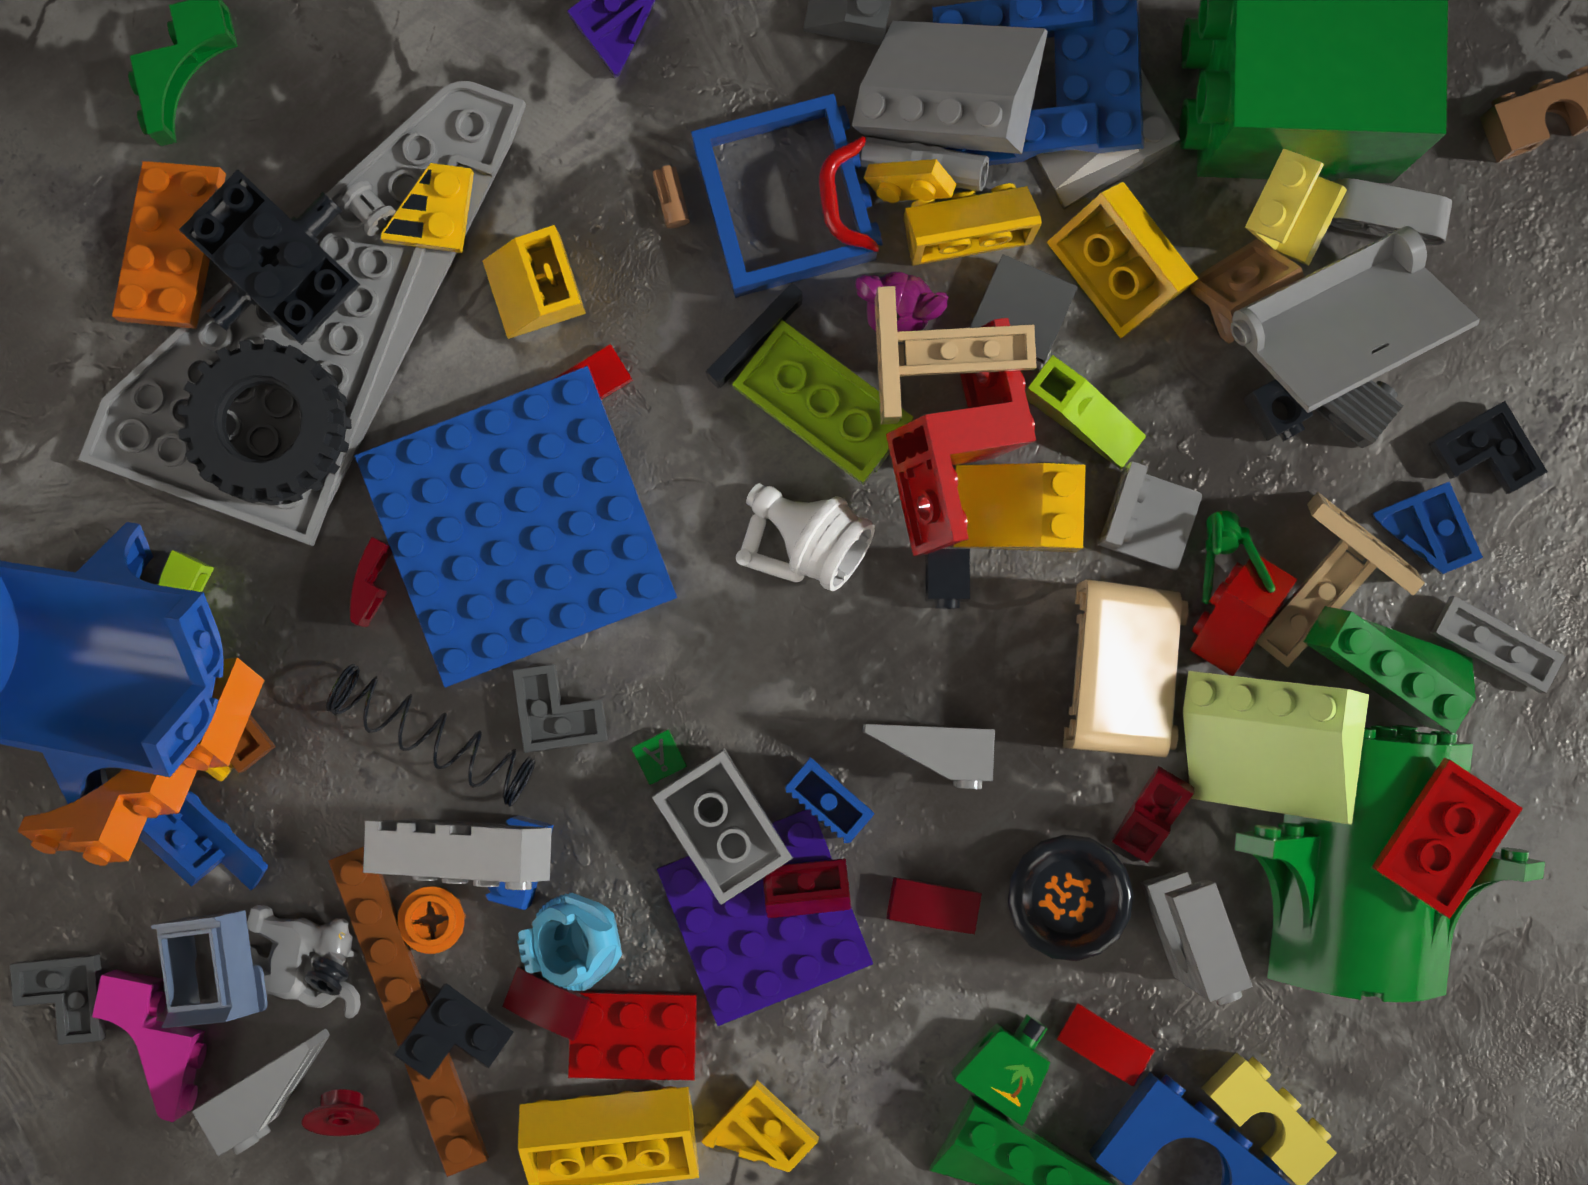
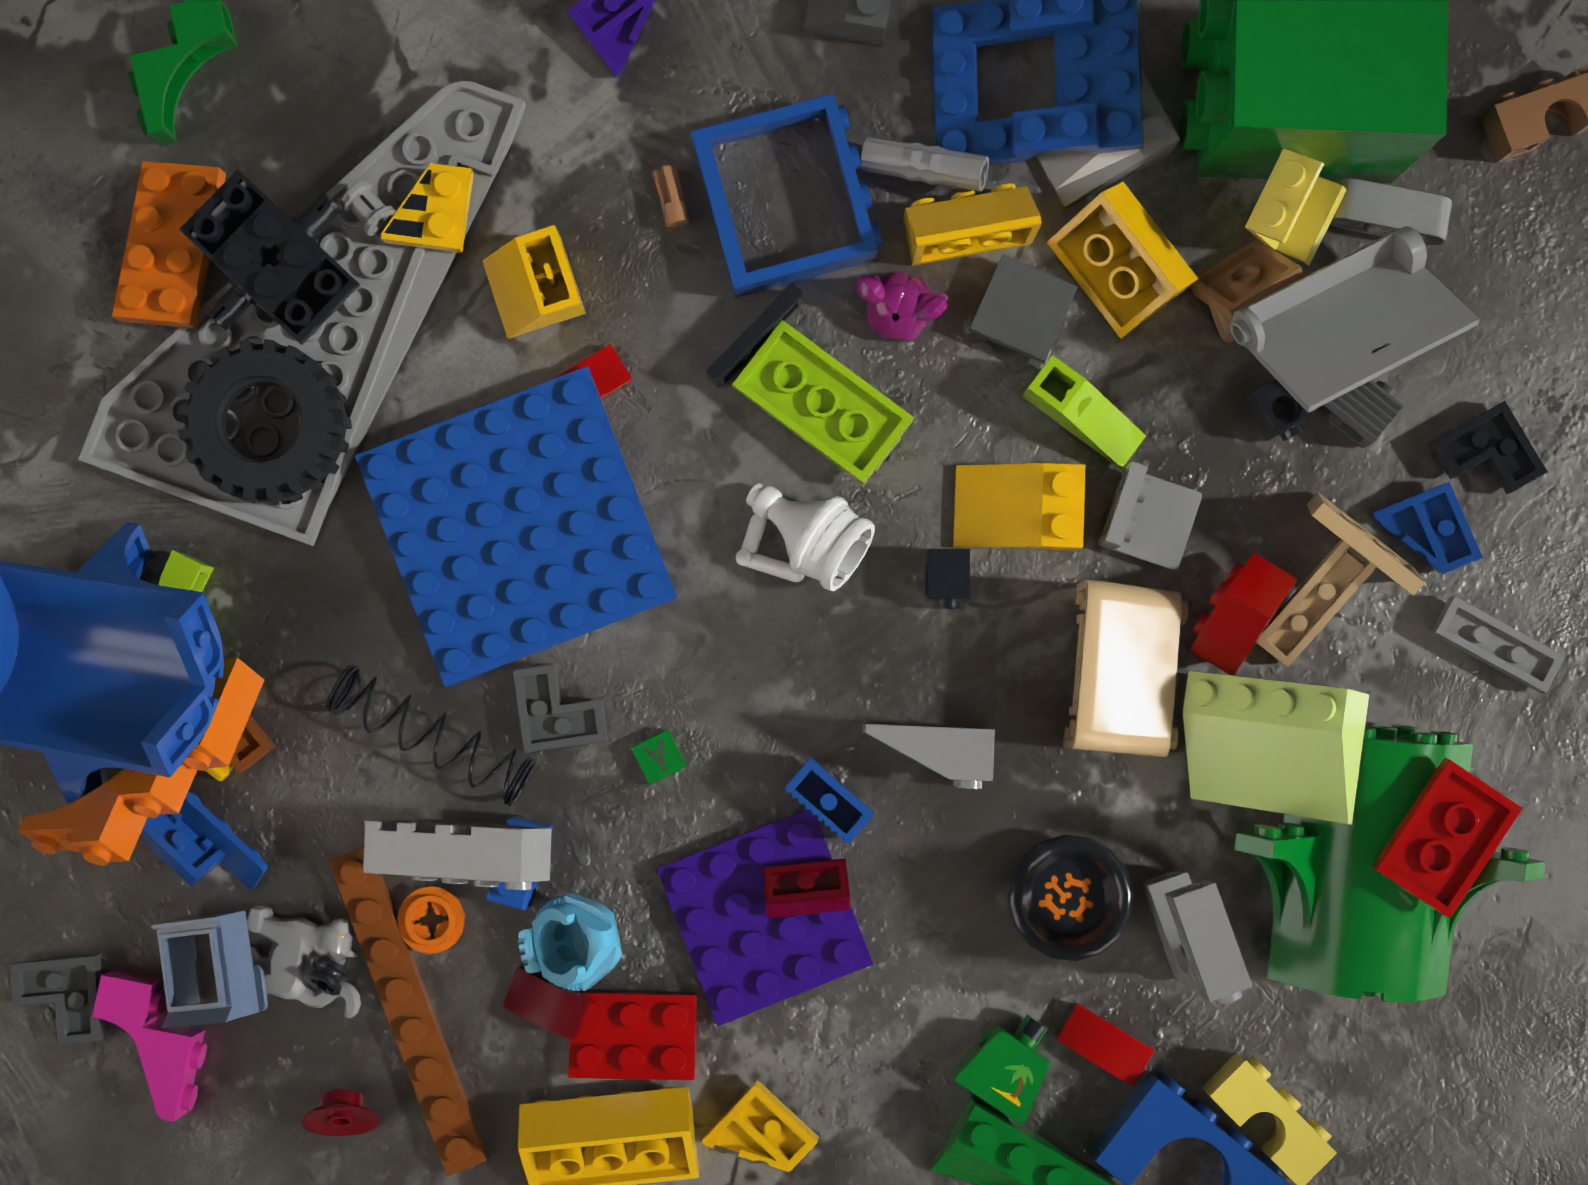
(244, 1110): light grey slope -> none
(365, 595): dark red slope -> none
(450, 1022): black plate -> none
(722, 826): light grey slope -> none
(829, 197): red animal -> none
(910, 180): yellow plate -> none
(929, 446): red bracket -> none
(934, 905): dark red slope -> none
(941, 352): tan piece -> none
(952, 85): light grey slope -> none
(1153, 814): dark red slope -> none
(1224, 538): green plant -> none
(1409, 672): green wedge -> none

